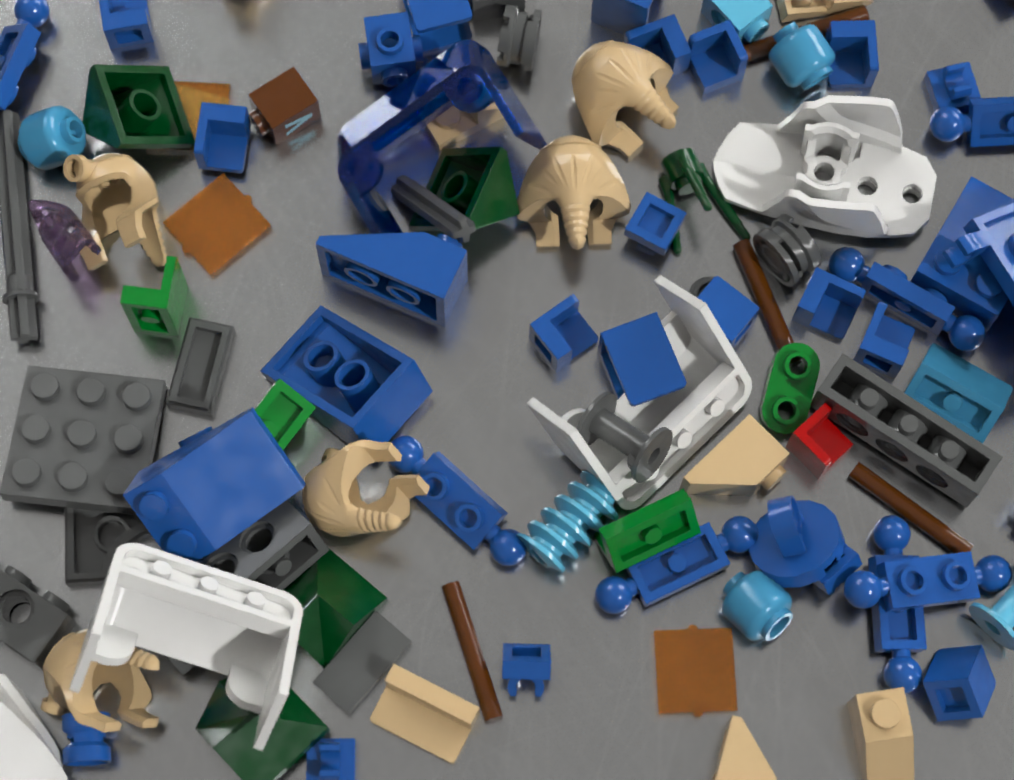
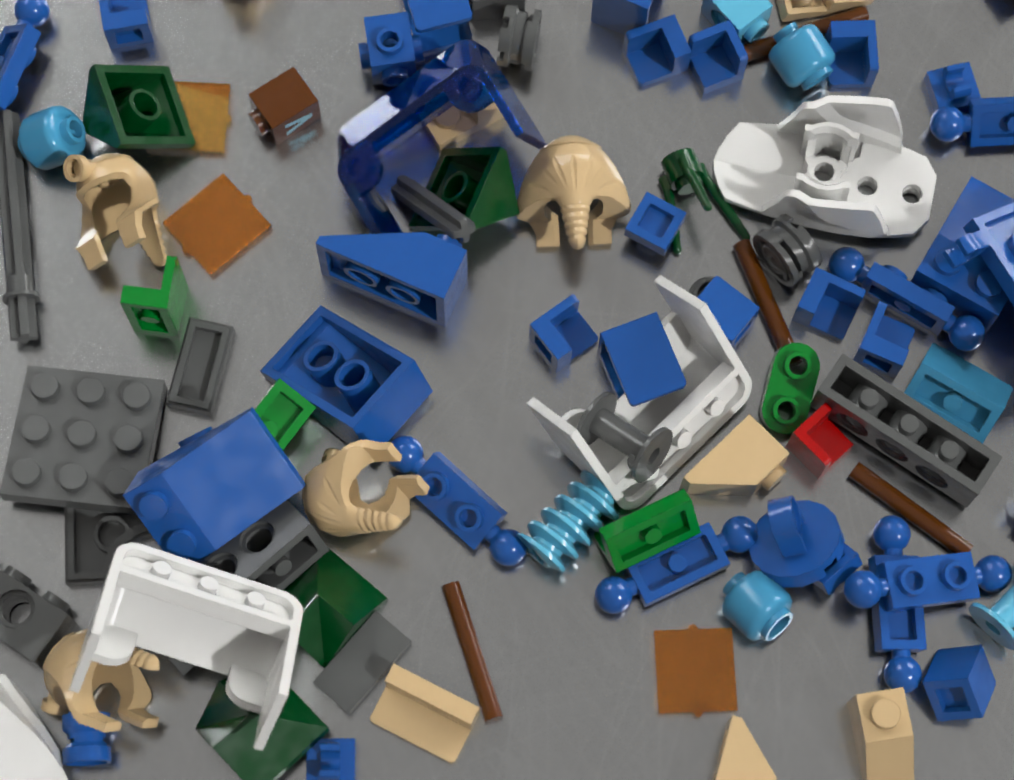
(55, 235): clear purple piece -> none
(222, 137): blue panel -> none
(526, 663): blue tile -> none
(619, 76): tan piece -> none

